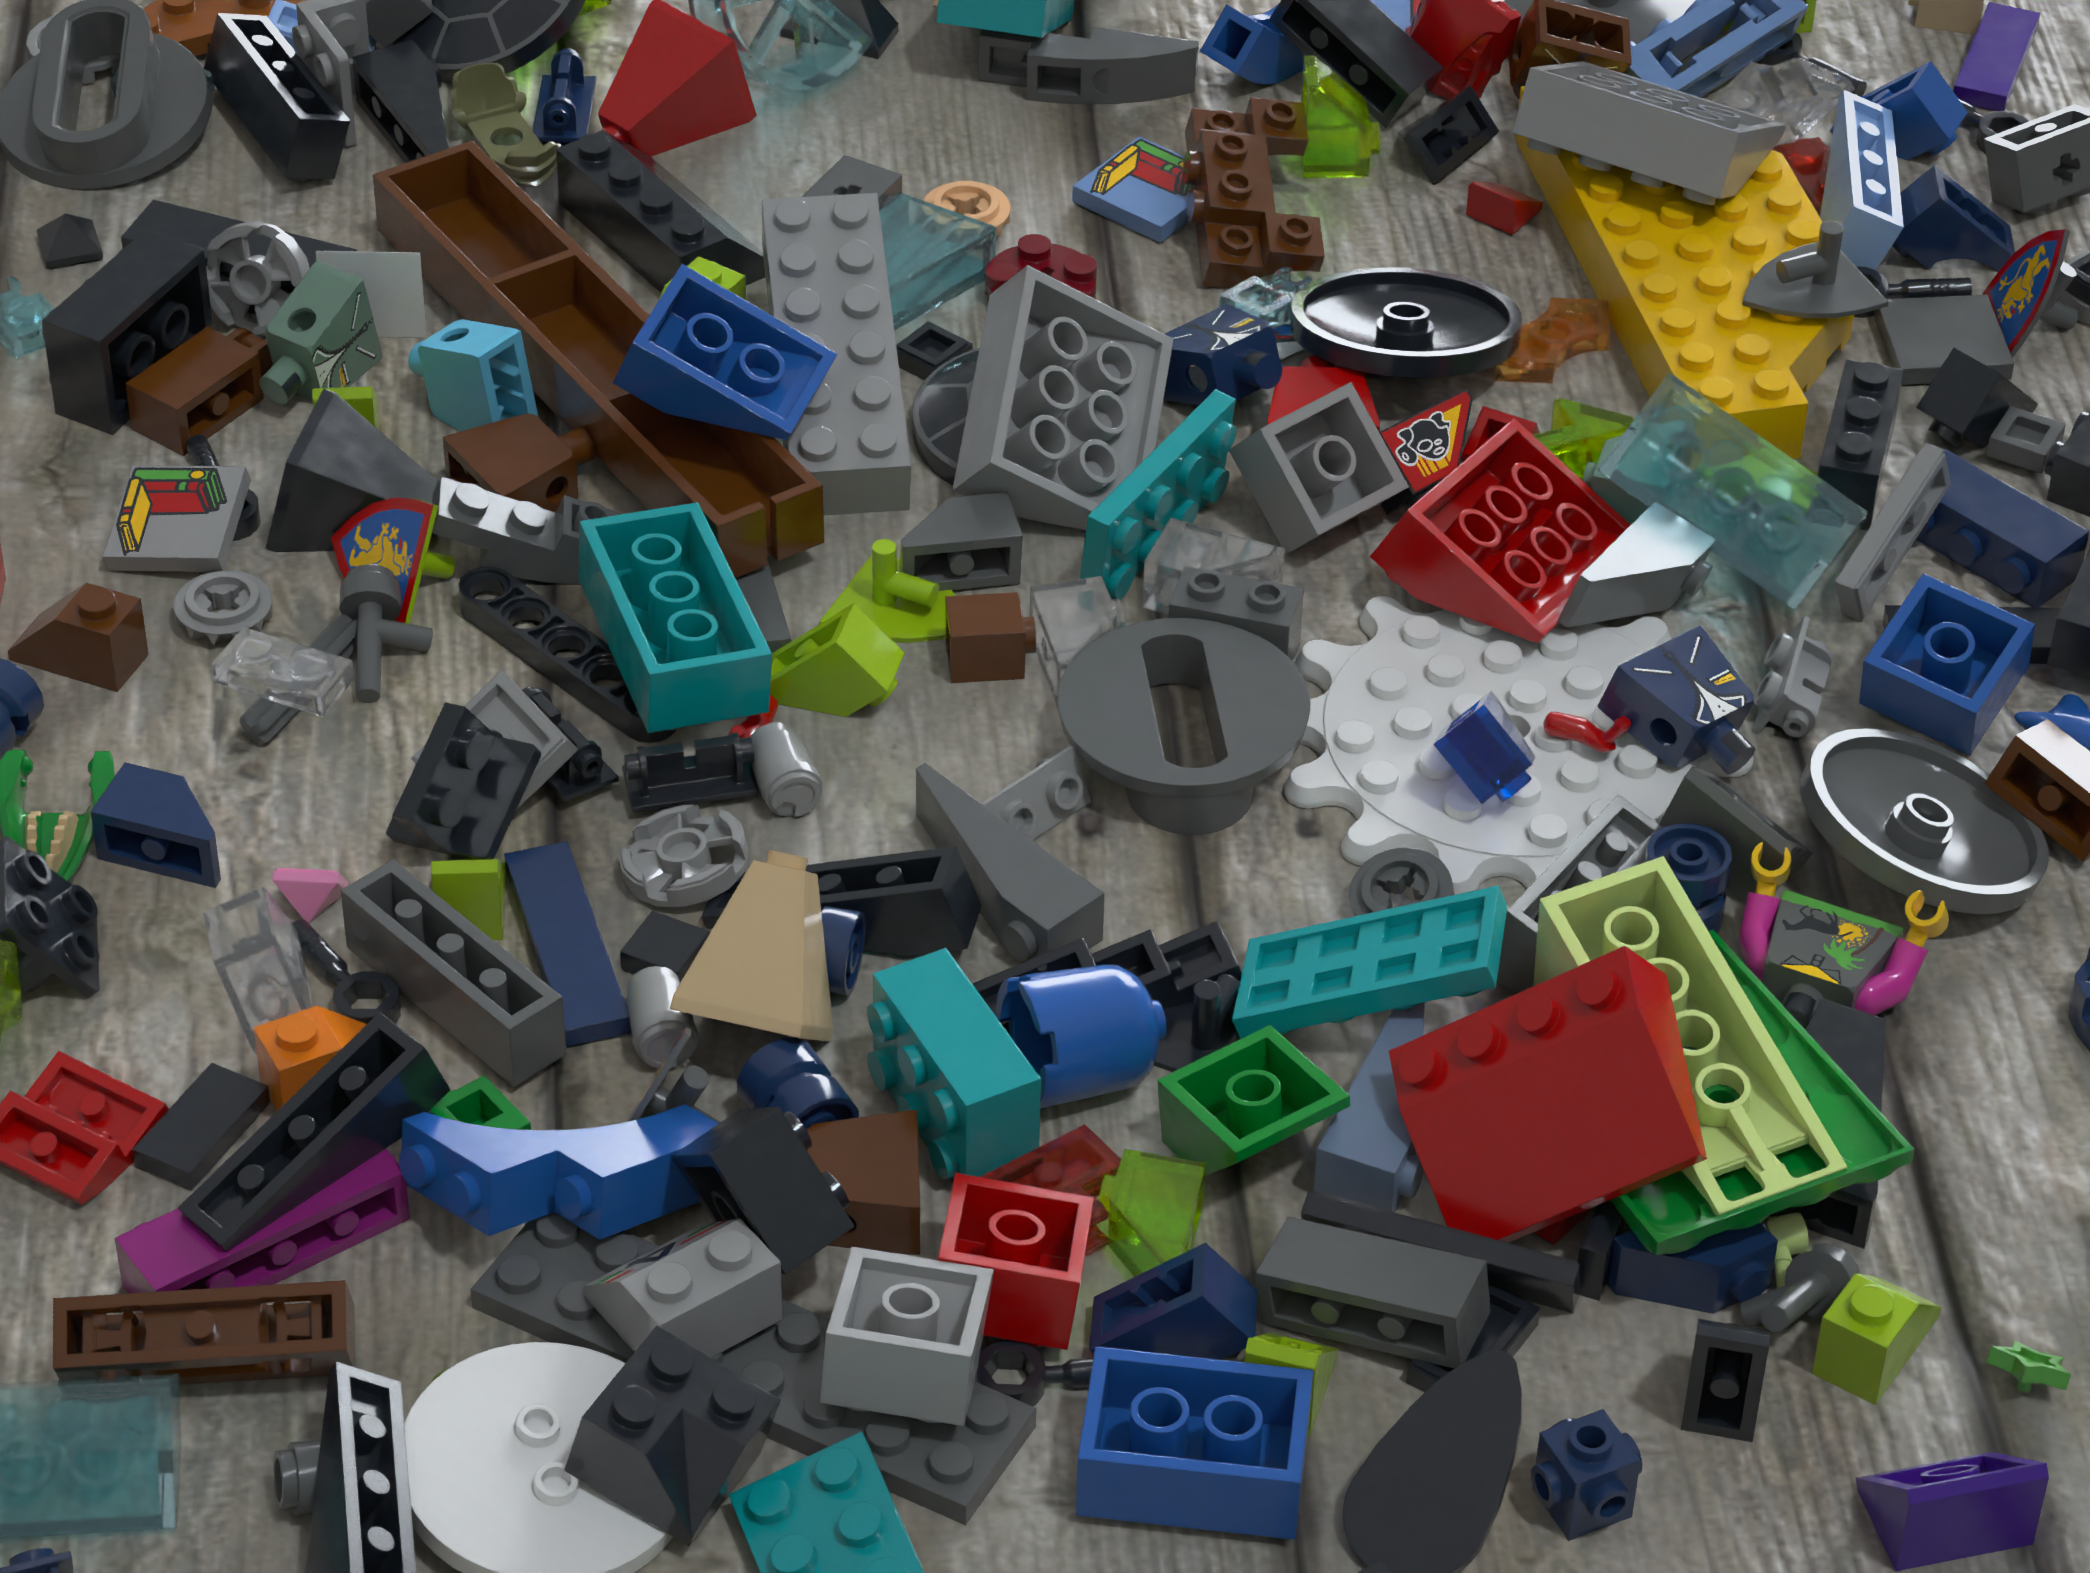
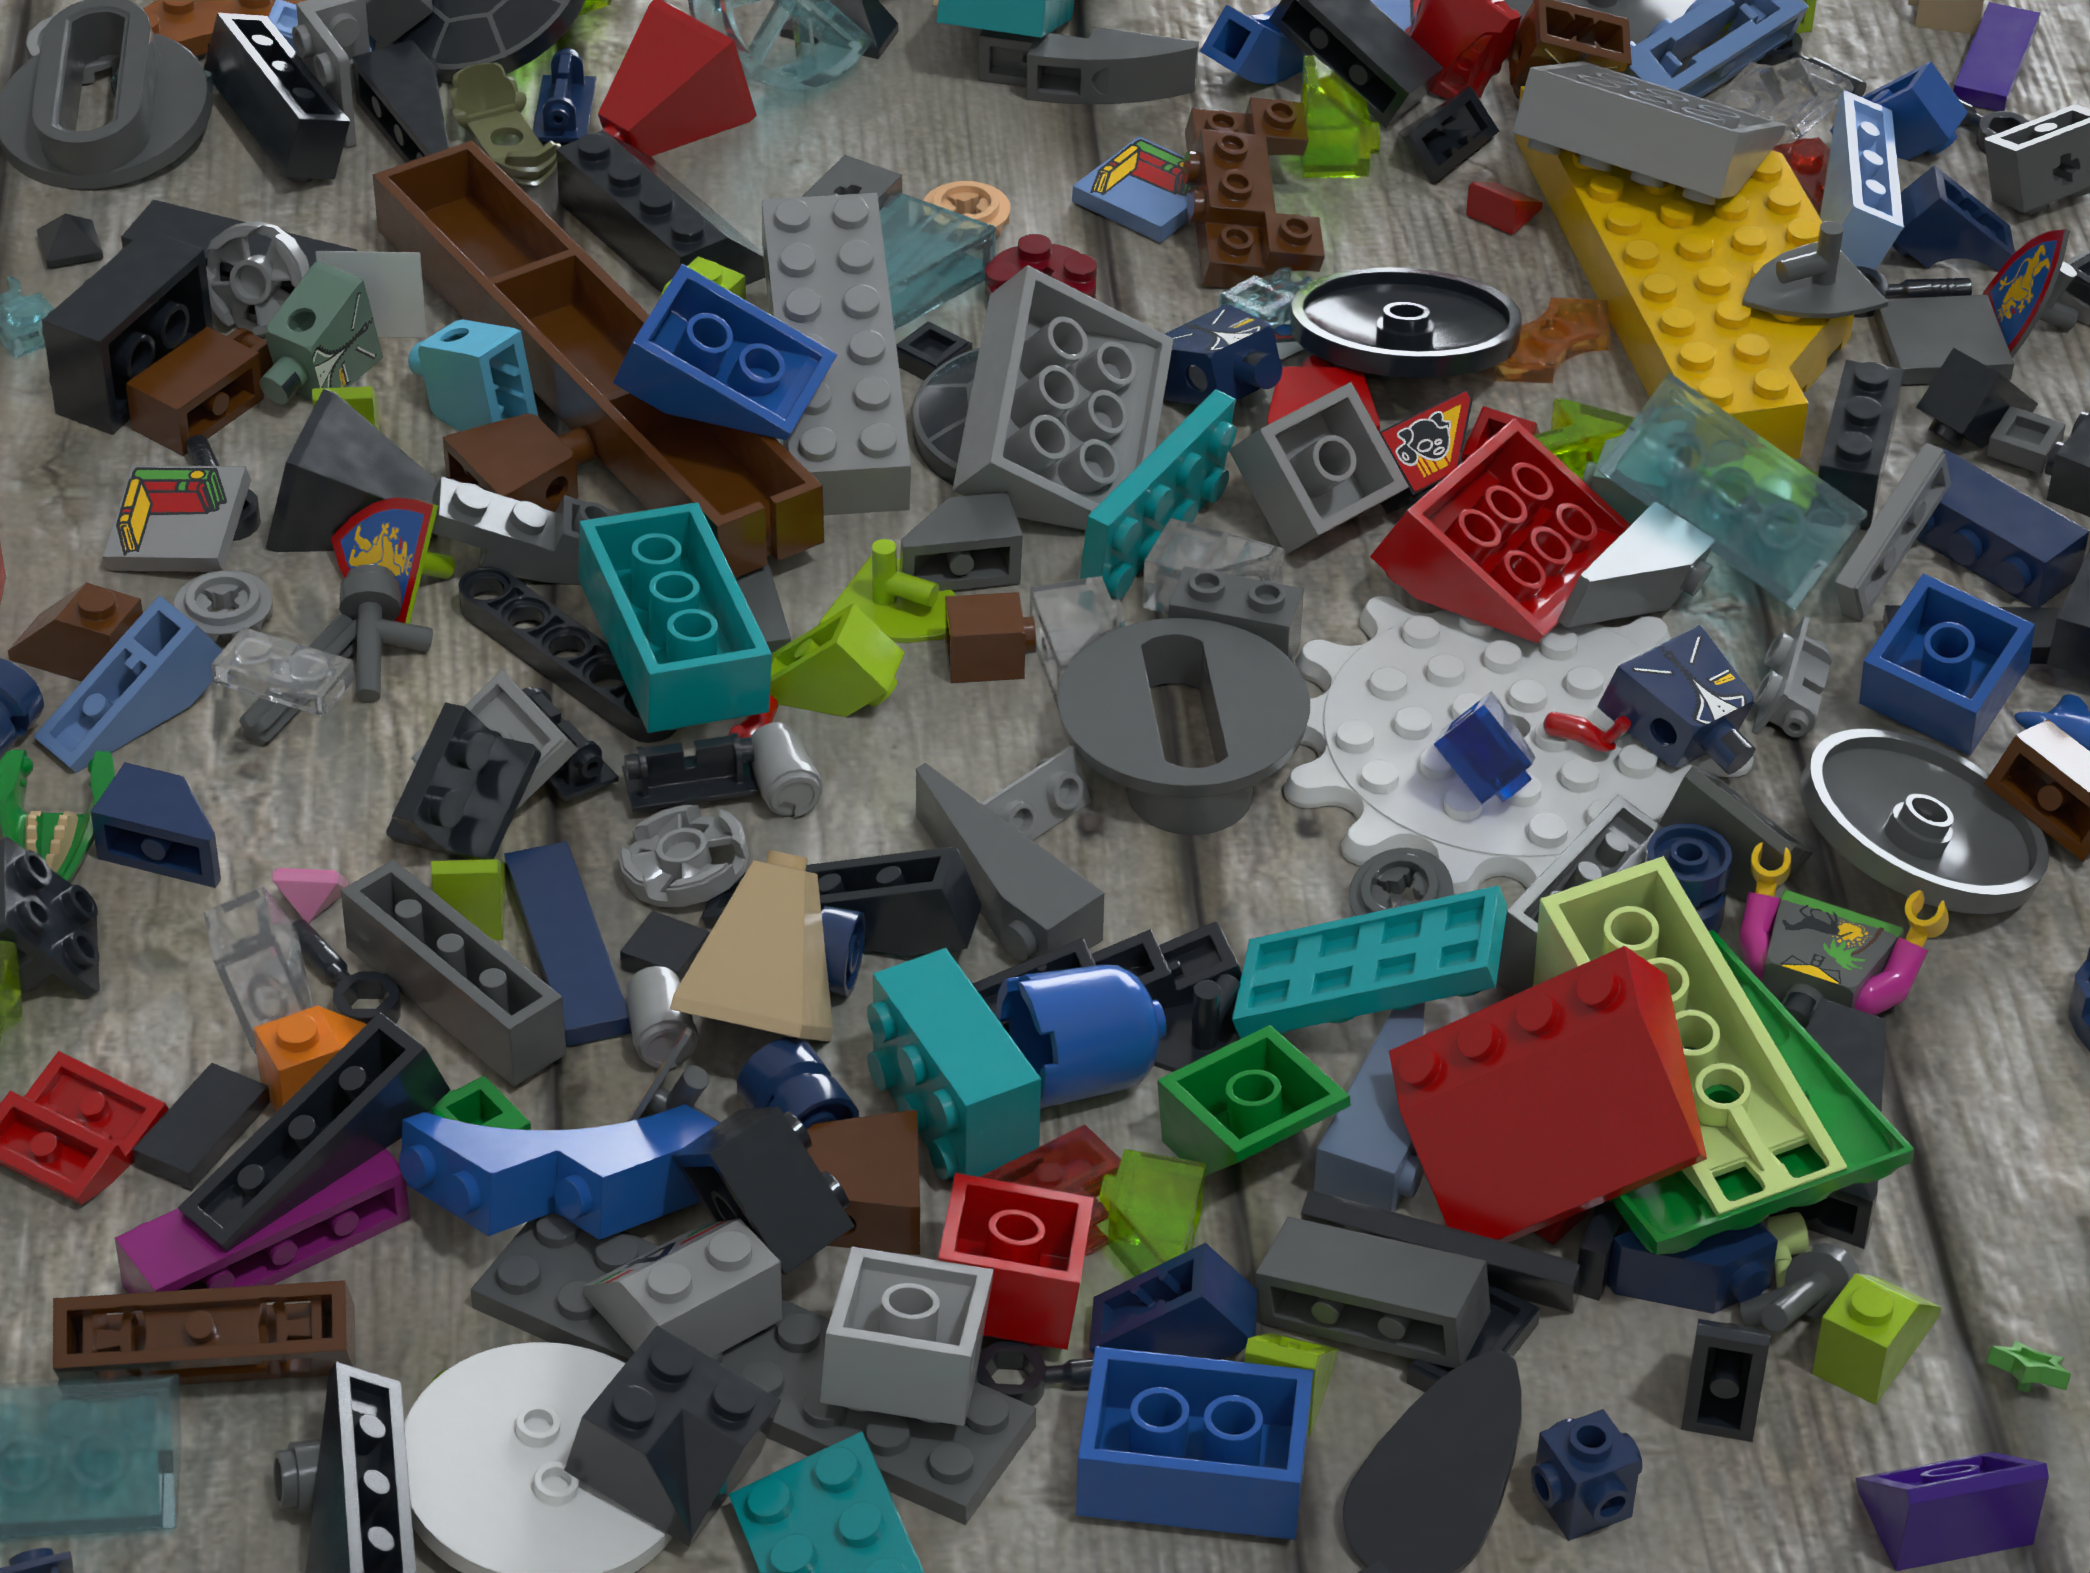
(135, 687): none -> medium blue slope

